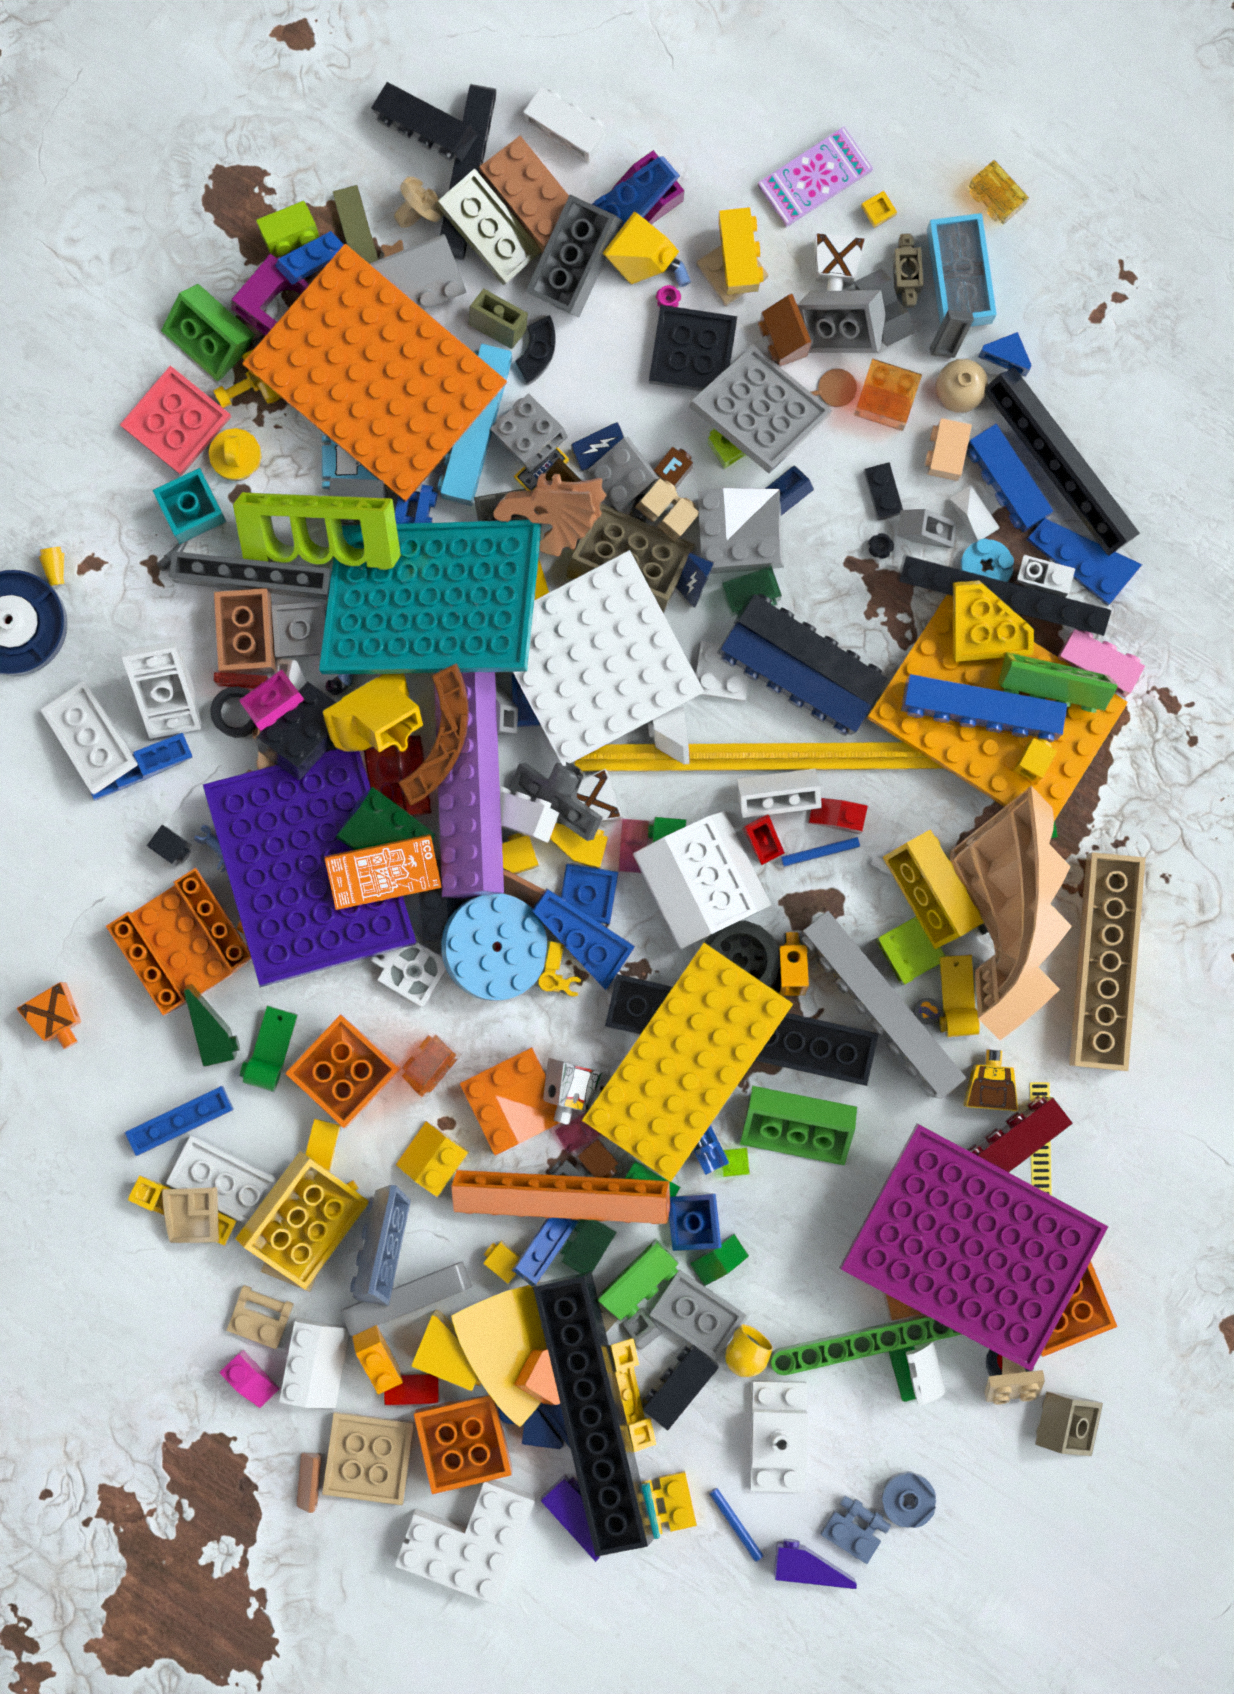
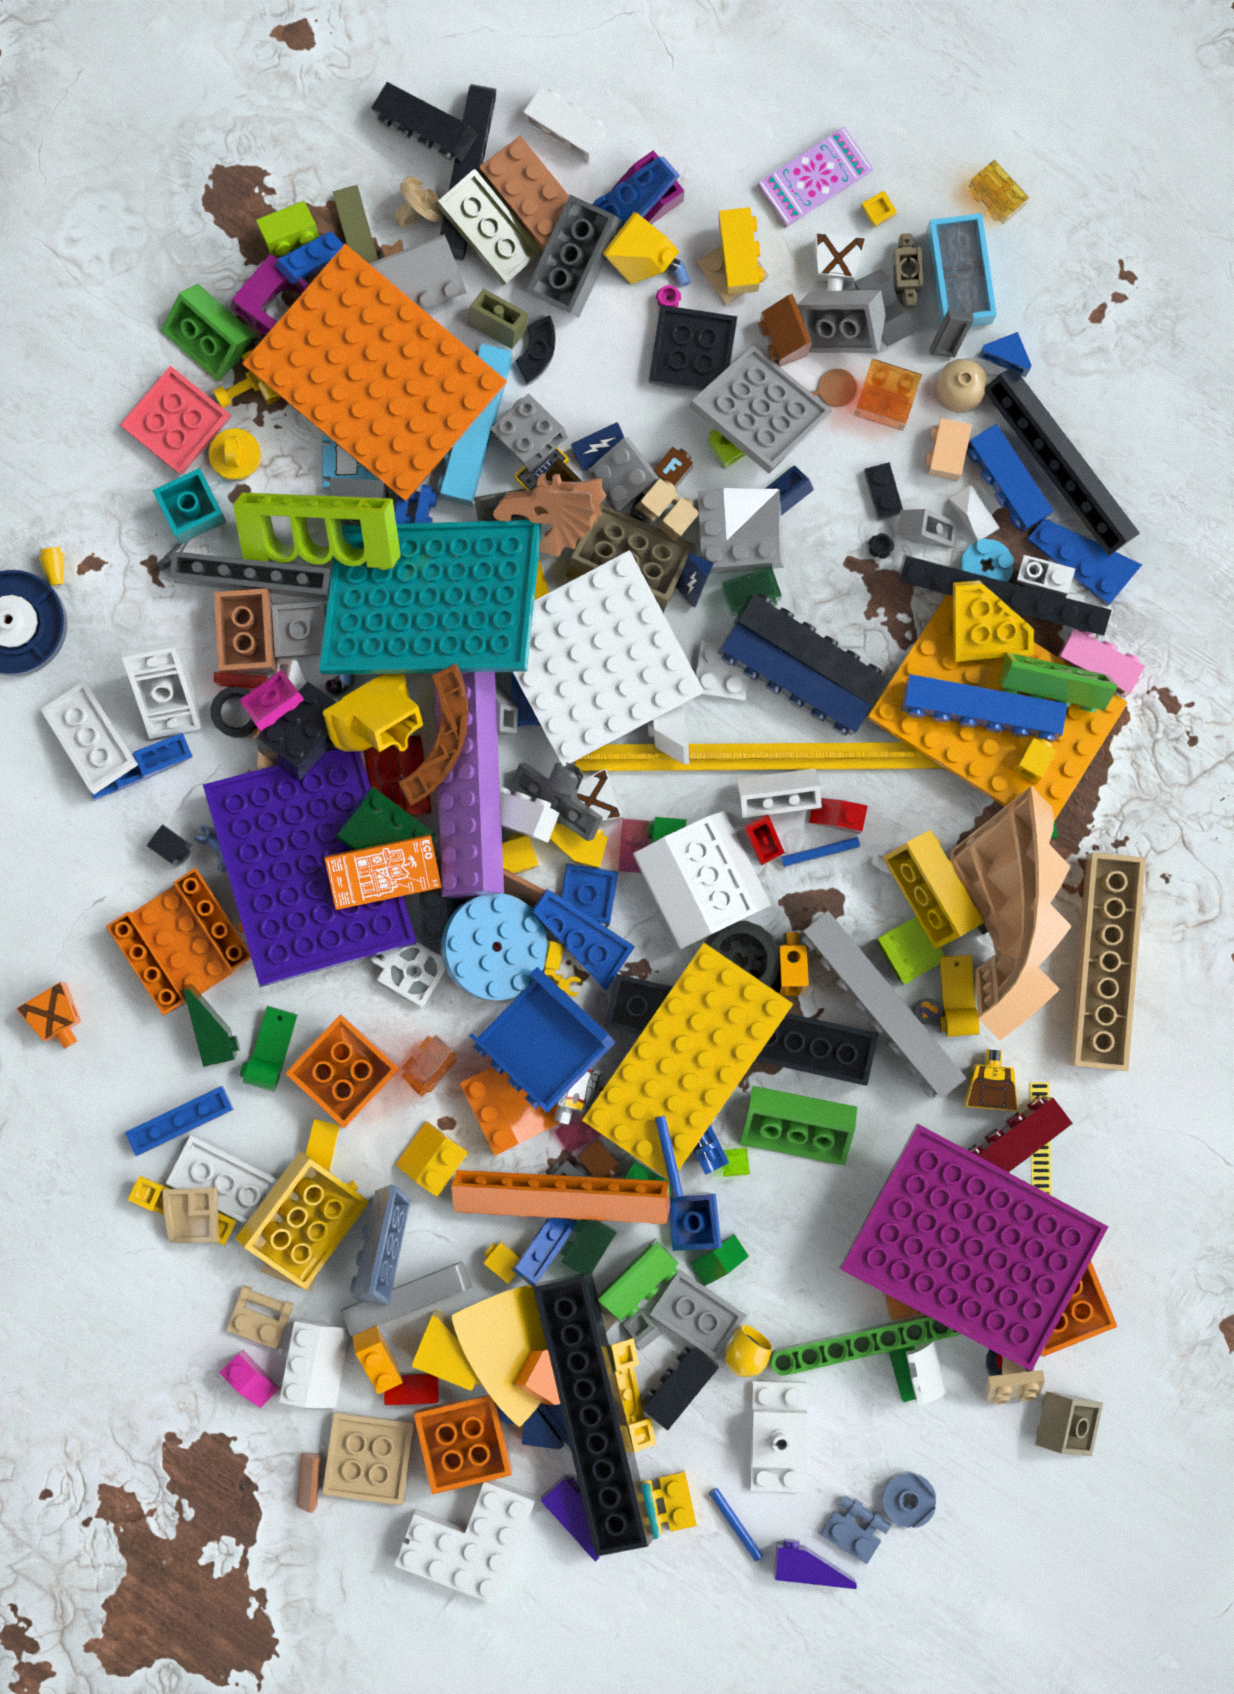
(543, 1042): none -> blue panel
(669, 1157): none -> blue bar

